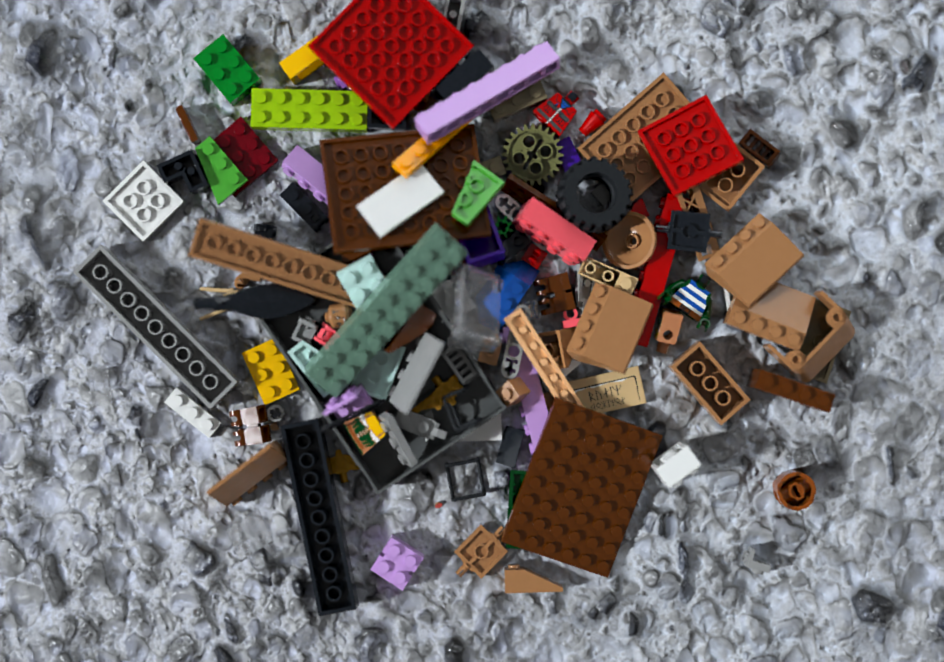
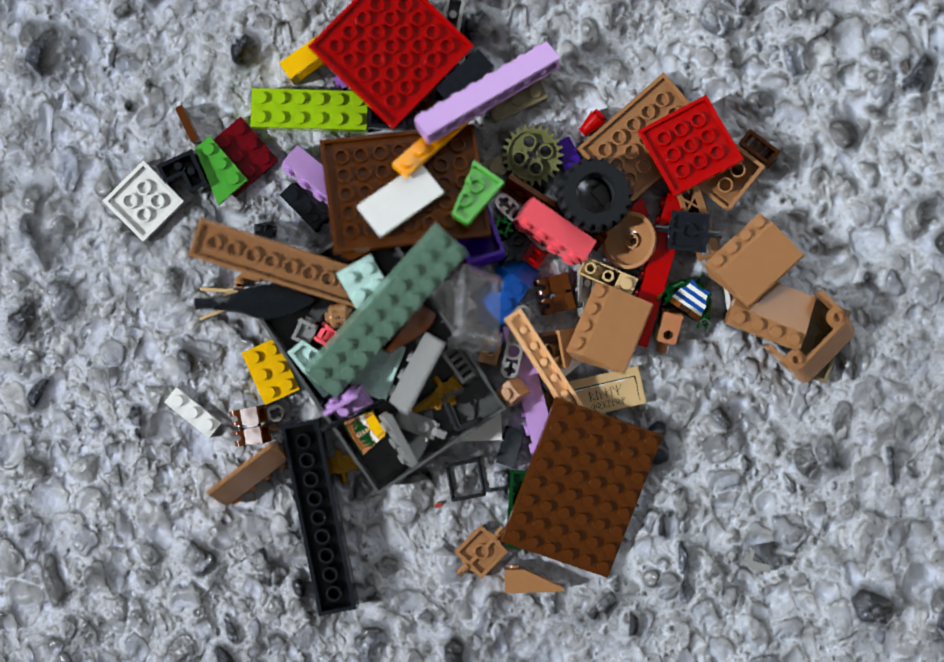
(156, 326): light grey brick -> none
(228, 70): green brick -> none
(398, 562): lavender piece -> none
(557, 112): torso -> none
(570, 322): coral tile -> none
(675, 465): white brick -> none
(709, 383): medium nougat brick -> none
(791, 390): reddish brown arch -> none
(794, 490): dark orange brick -> none

